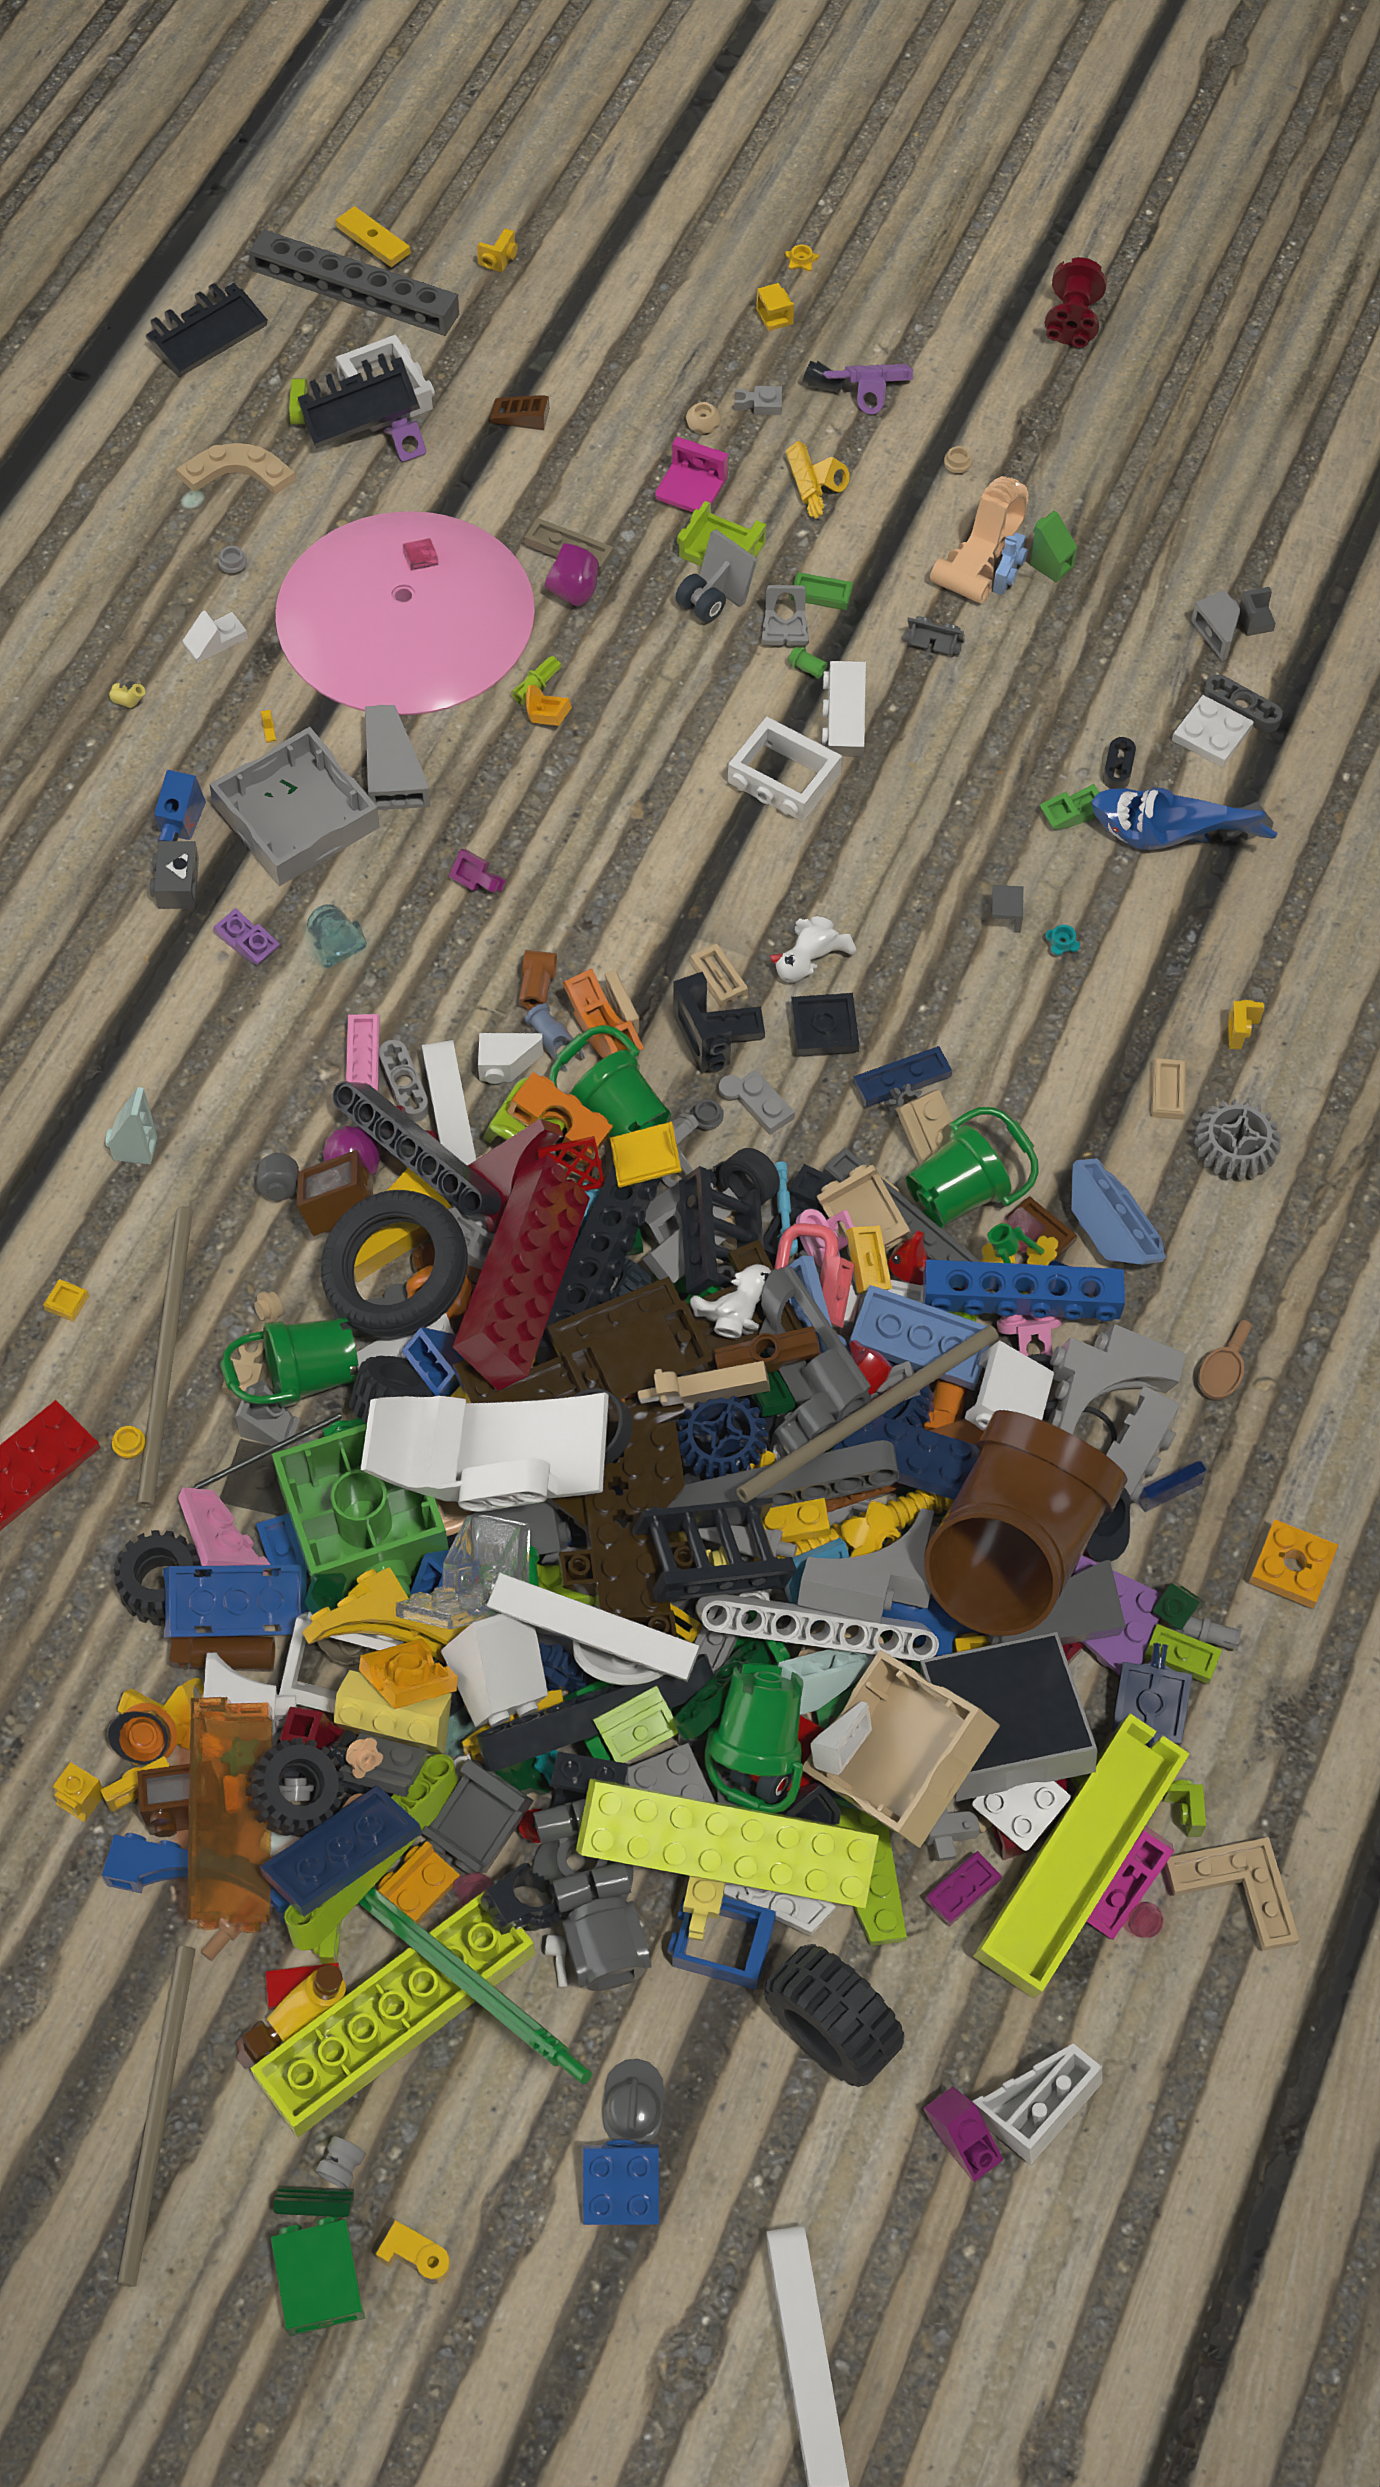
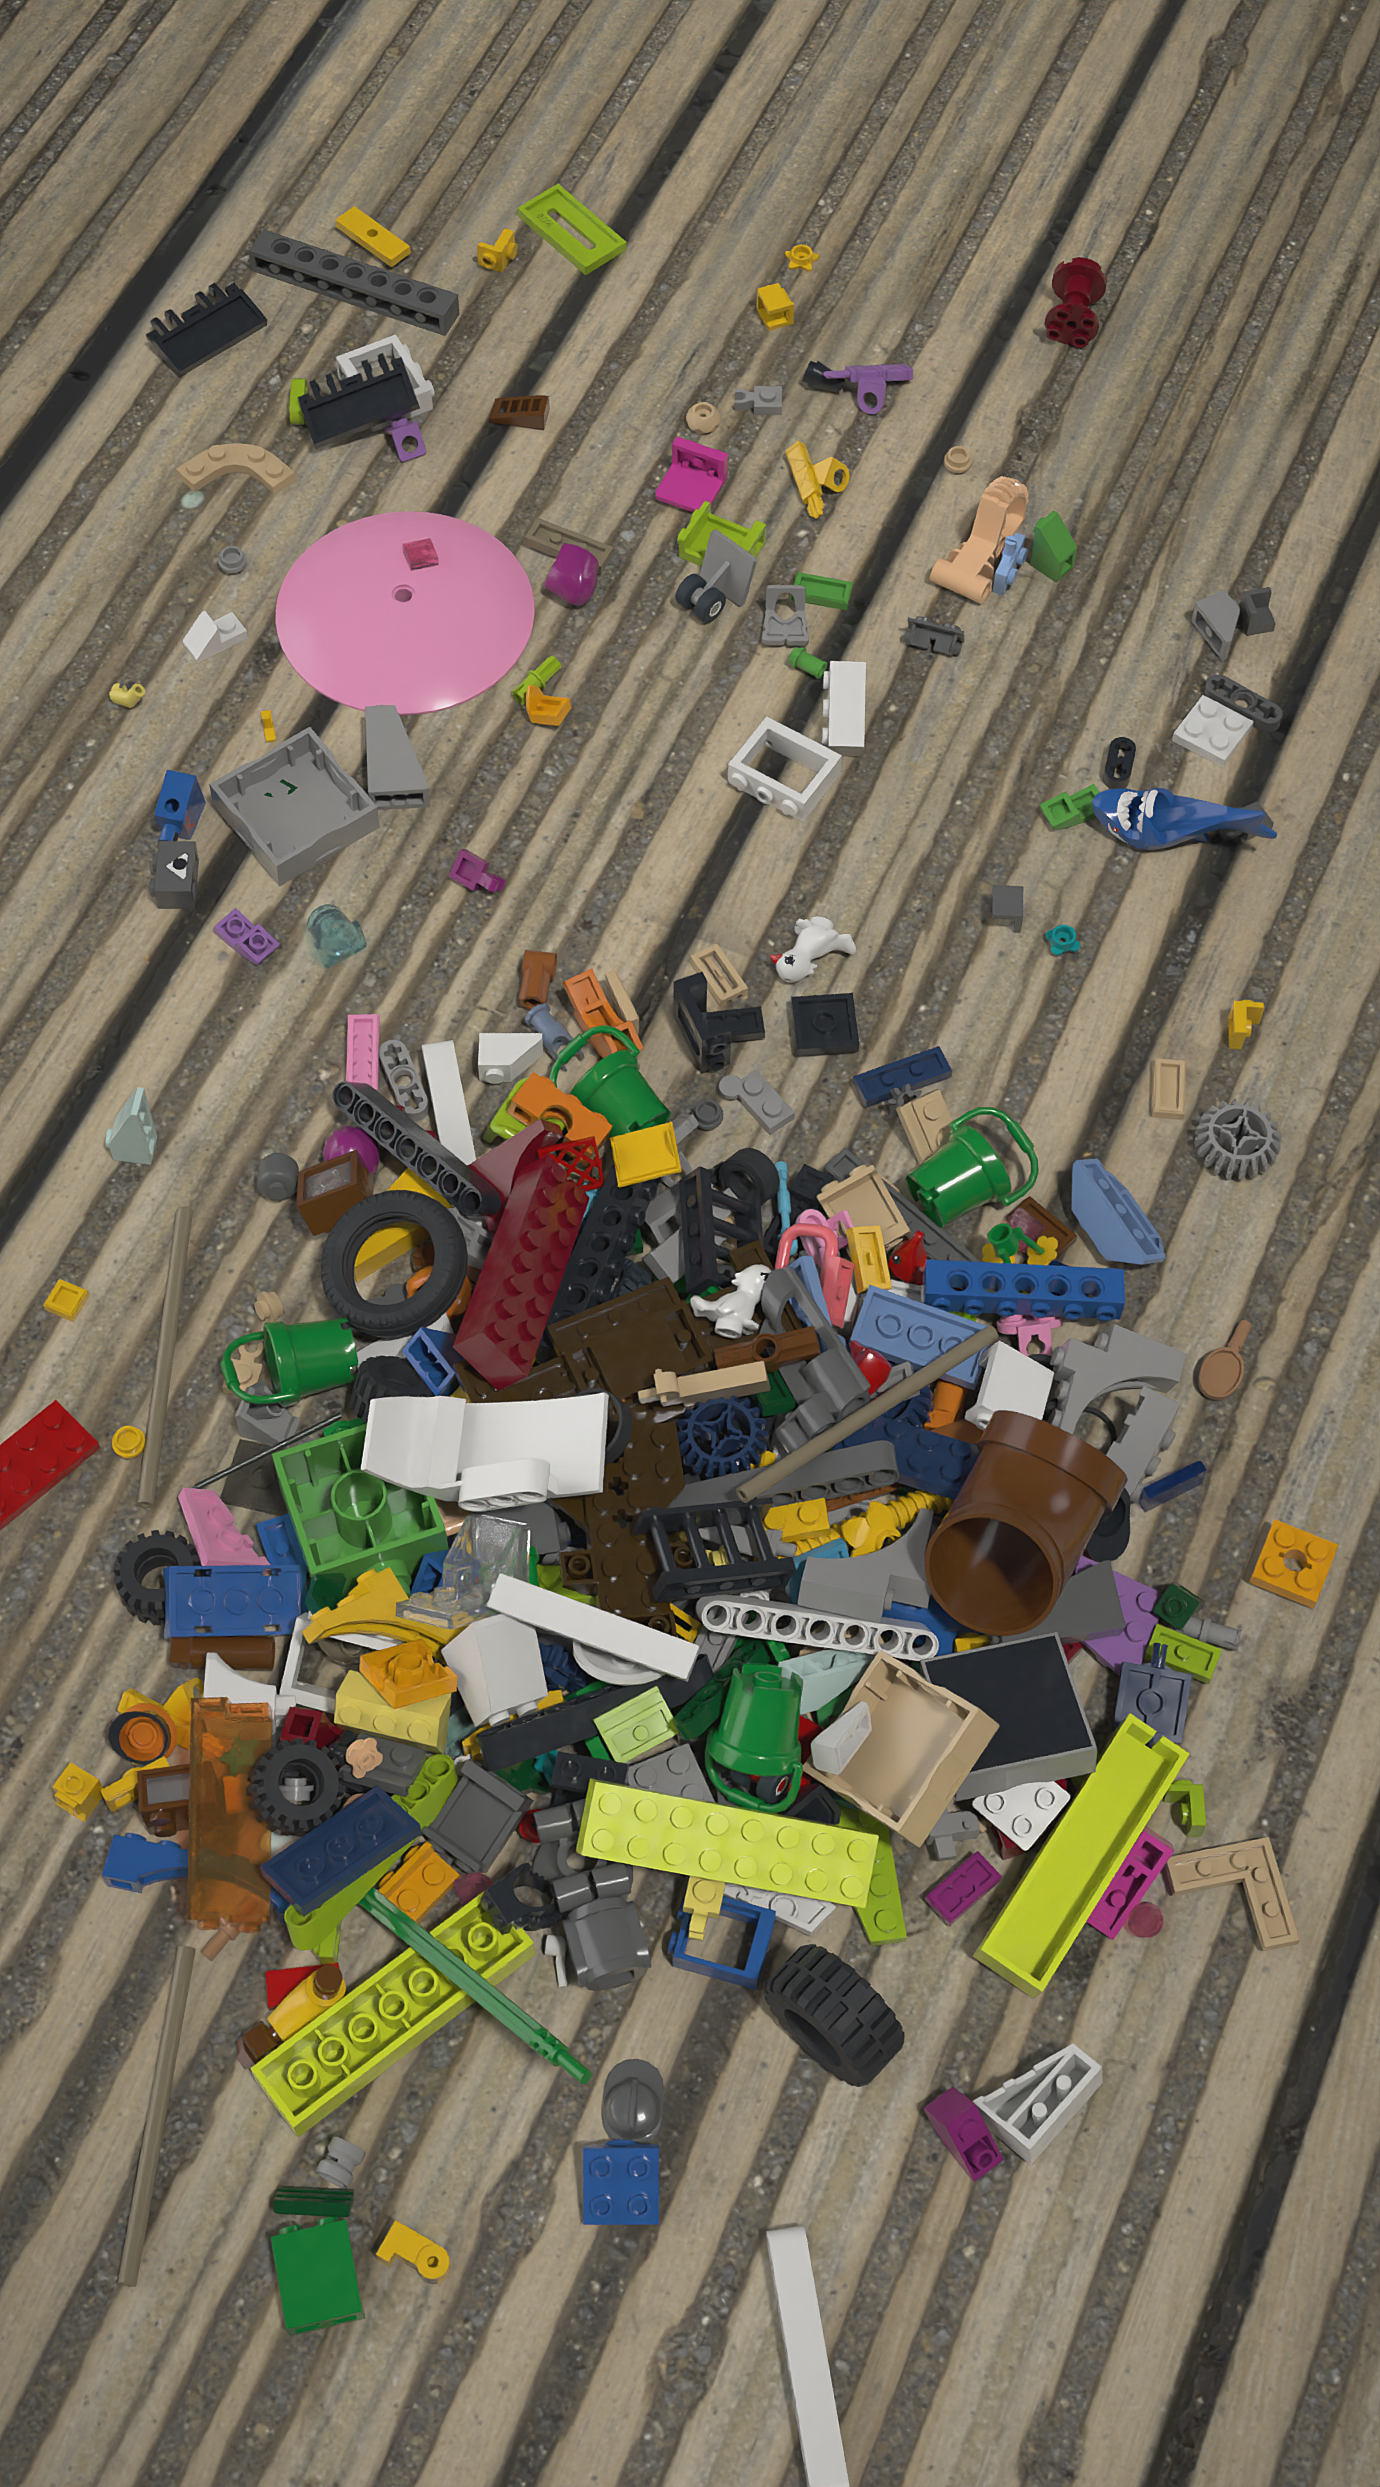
(558, 200): none -> lime piece

